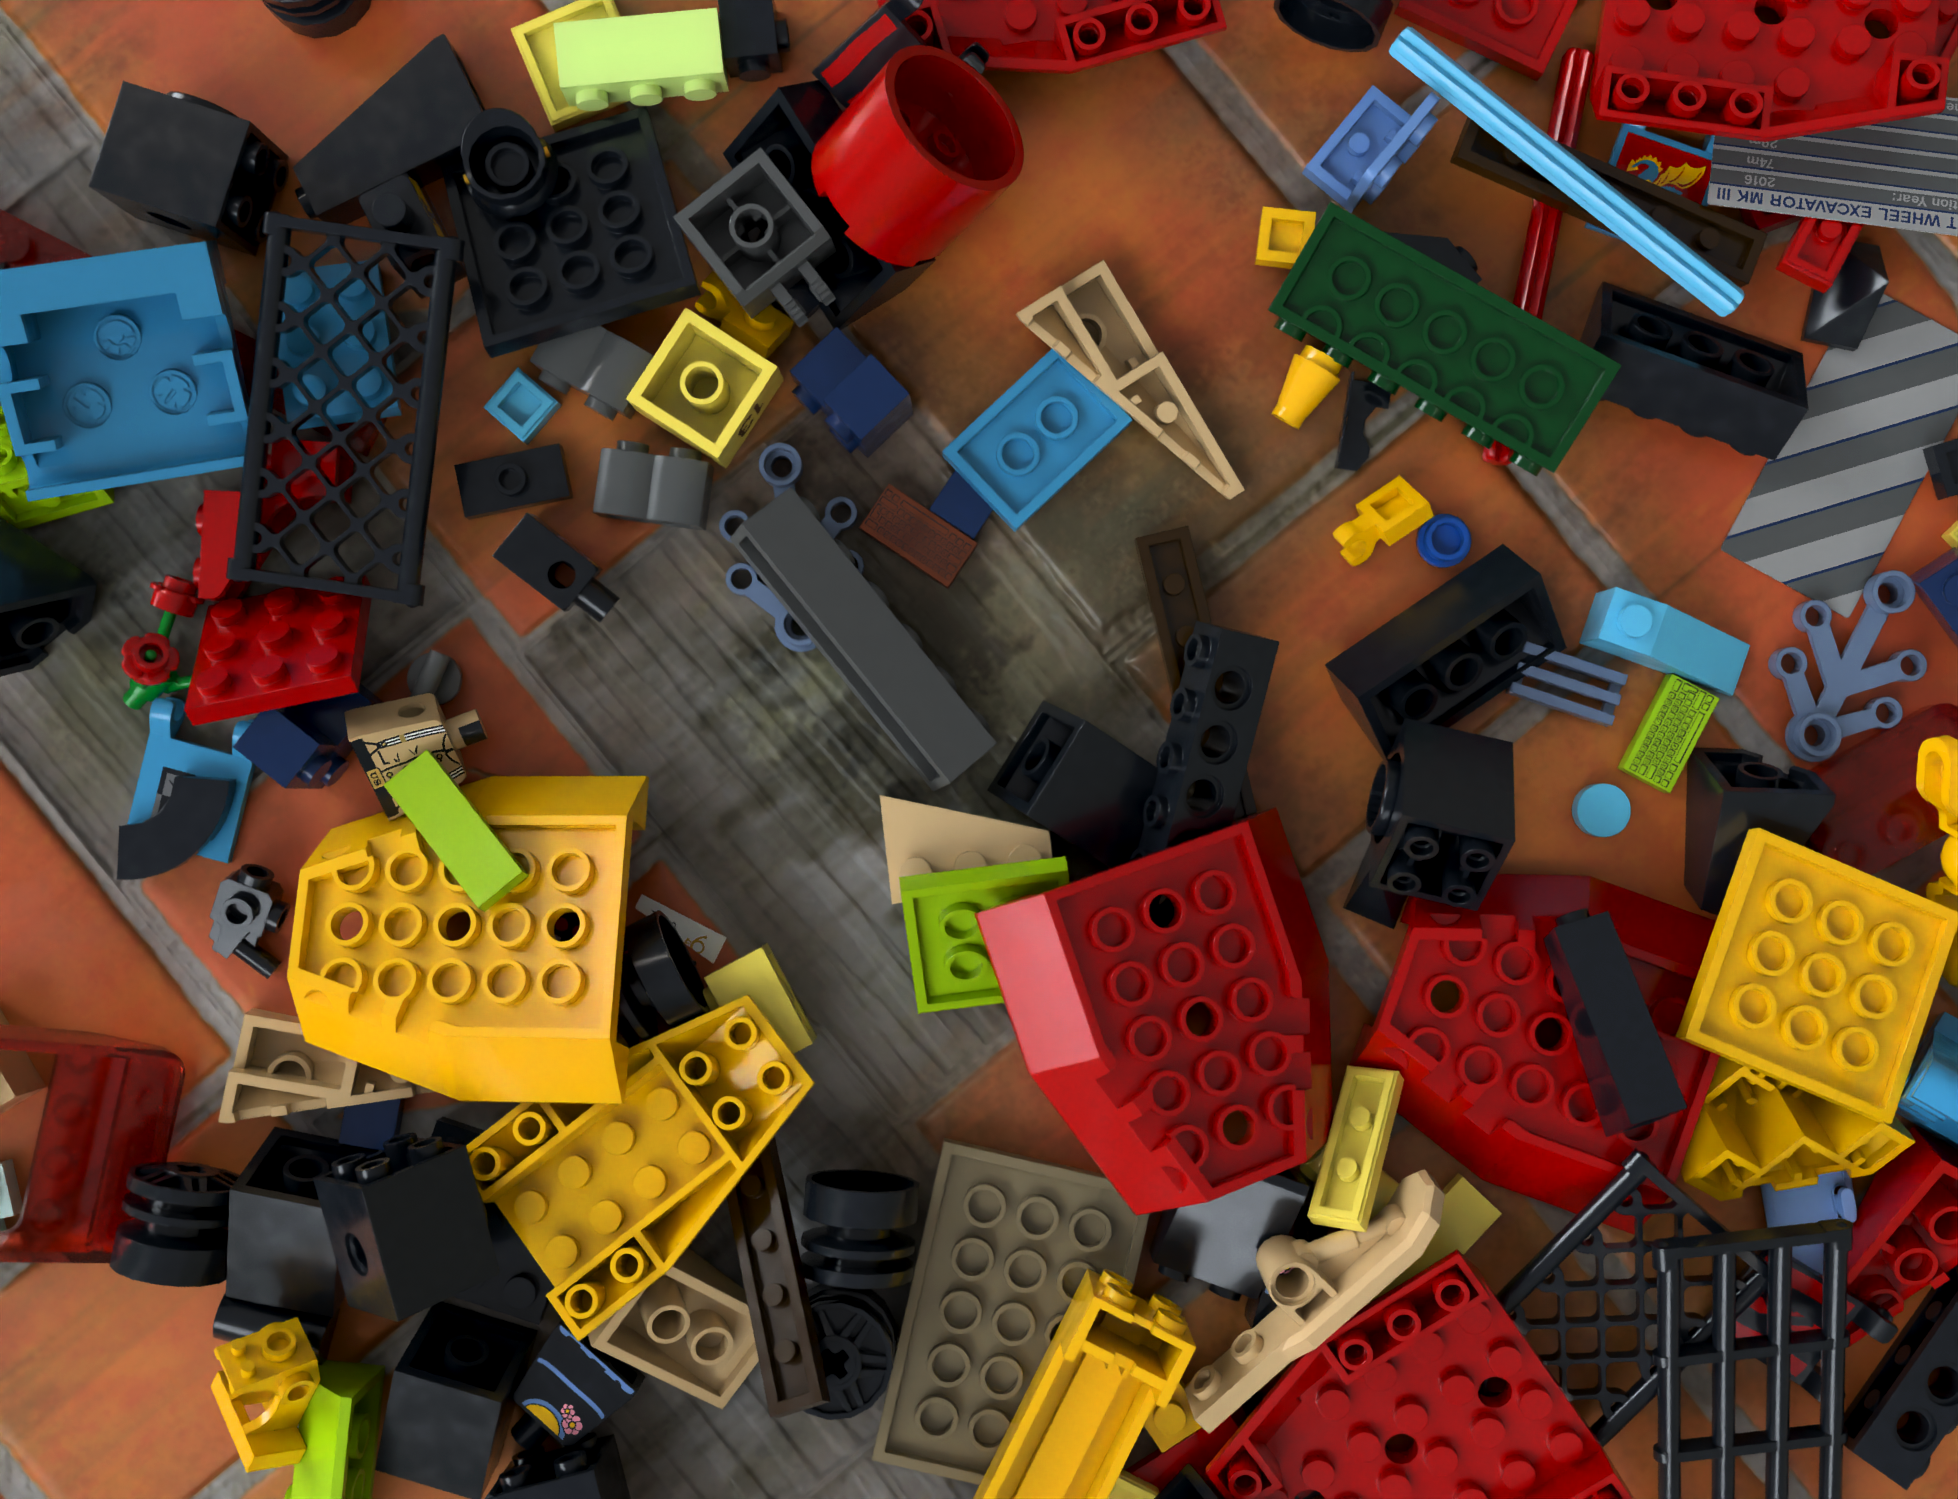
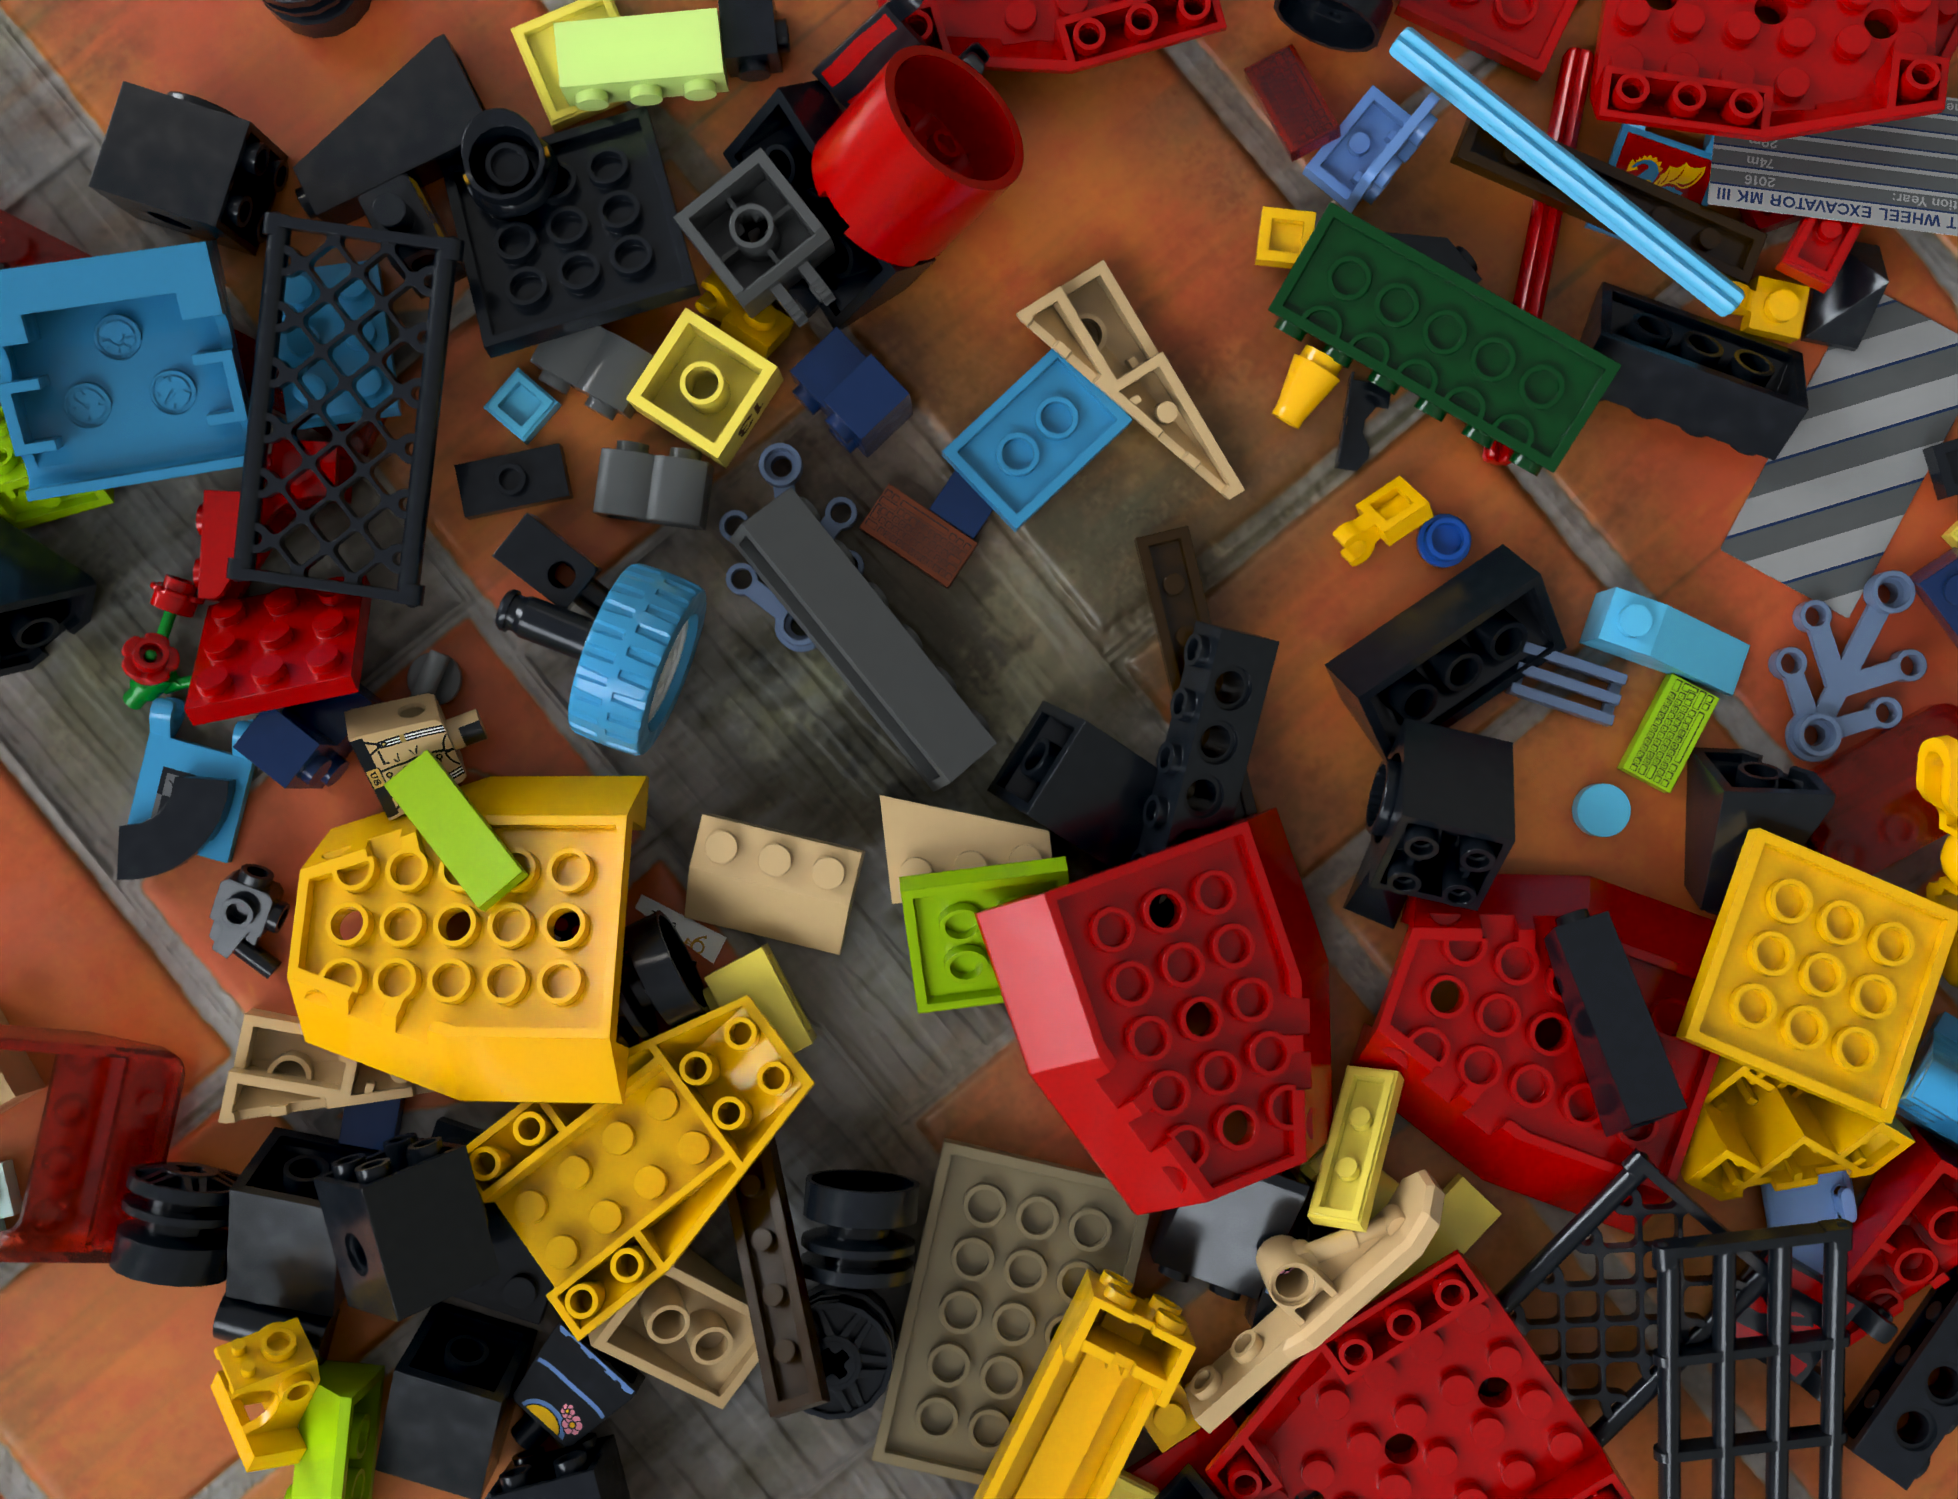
(628, 656): none -> dark azure wheel
(772, 883): none -> tan slope
(1292, 102): none -> clear red tile
(1772, 308): none -> yellow plate

